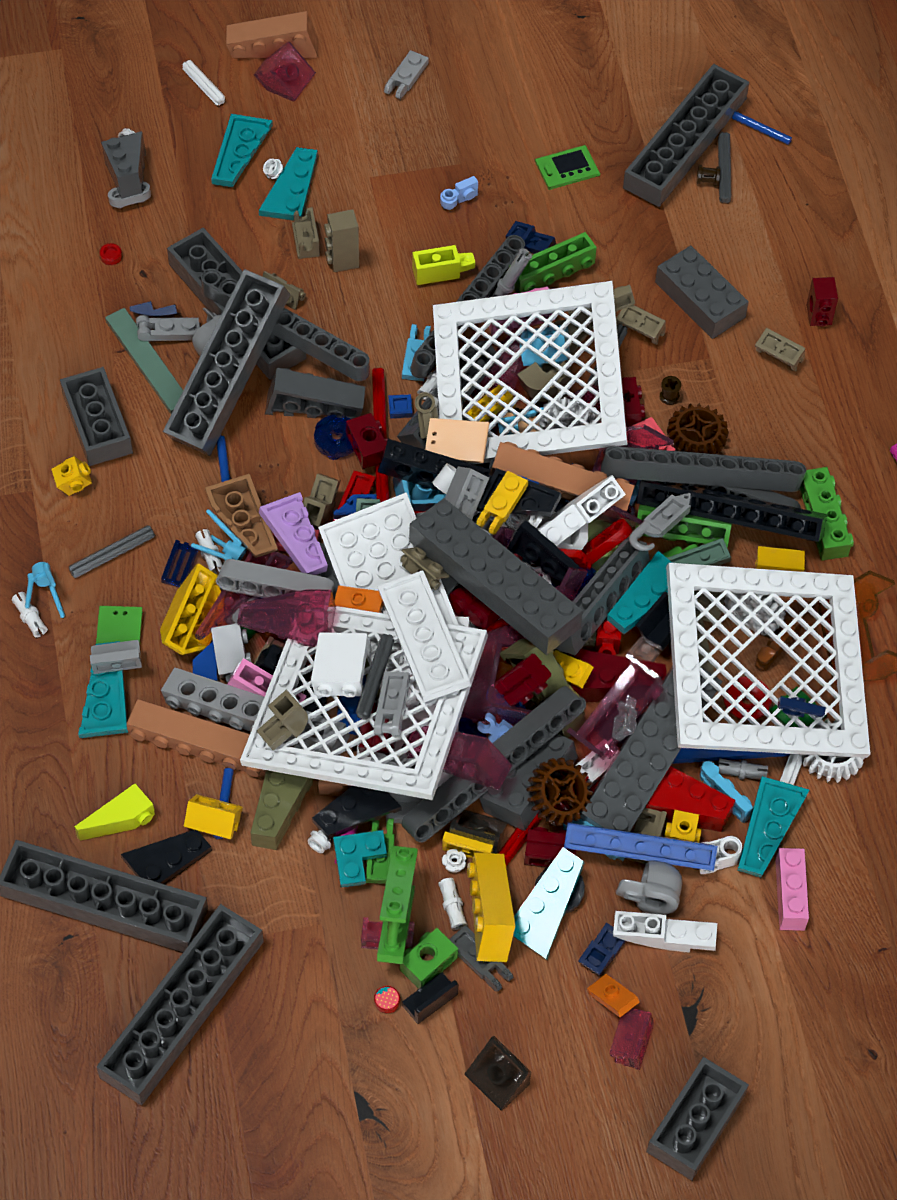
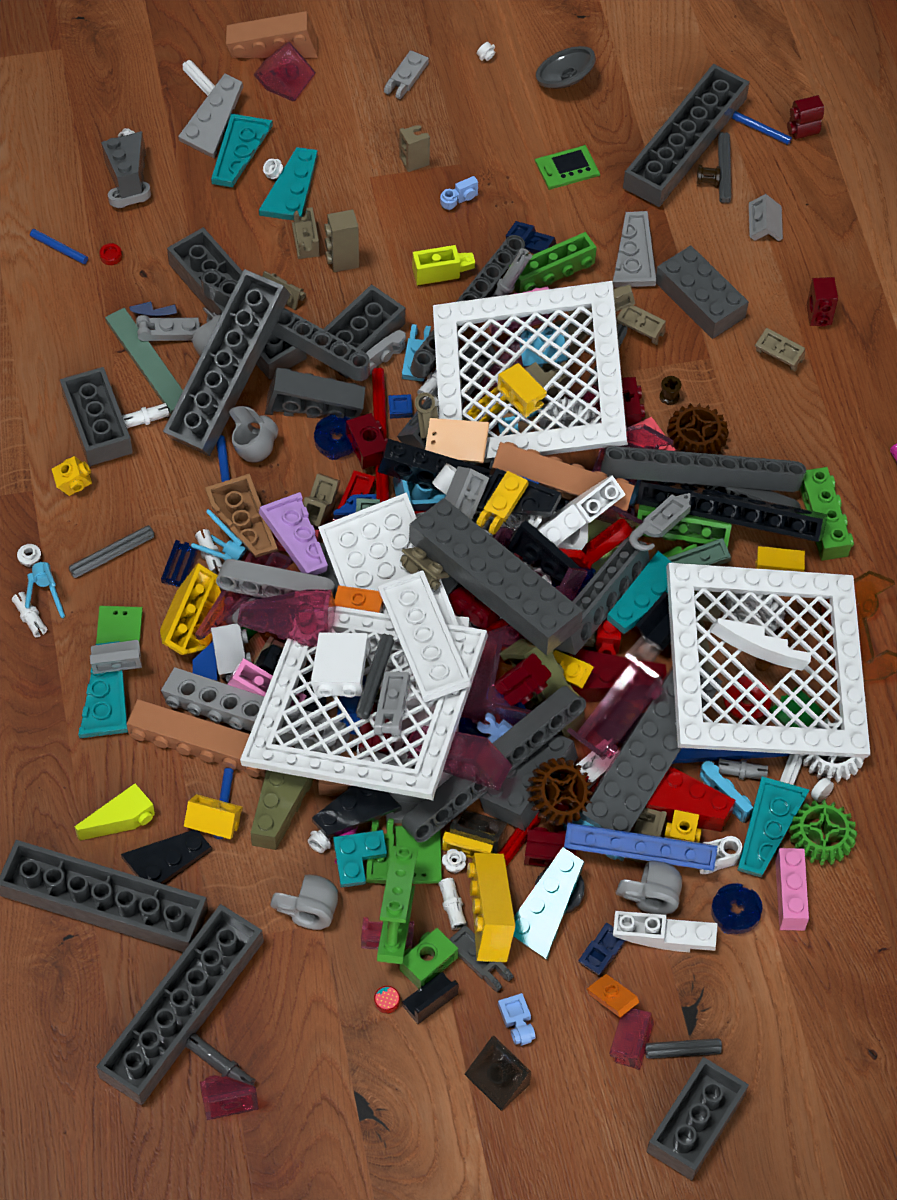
(32, 559): none -> white plate
(58, 246): none -> blue bar
(146, 415): none -> white pin
(208, 124): none -> light grey wing
(217, 1060): none -> dark grey pin
(227, 1097): none -> clear pink slope
(250, 442): none -> light grey piece
(288, 720): dark tan brick -> none
(314, 905): none -> light grey piece
(368, 320): none -> dark grey brick
(386, 348): none -> light grey hinge
(414, 149): none -> dark tan hinge
(428, 856): none -> bright green container
(486, 51): none -> white plate
(515, 1012): none -> light blue plate
(521, 389): none -> yellow hinge
(566, 67): none -> dark grey dish
(625, 722): clear plate -> none
(635, 253): none -> light grey wing
(683, 1048): none -> dark grey axle
(730, 921): none -> clear blue plate
(753, 641): none -> white slope
(765, 218): none -> light grey panel
(798, 707): dark blue plate -> none
(804, 834): none -> bright green gear
(806, 117): none -> dark red brick
(822, 790): none -> white tile

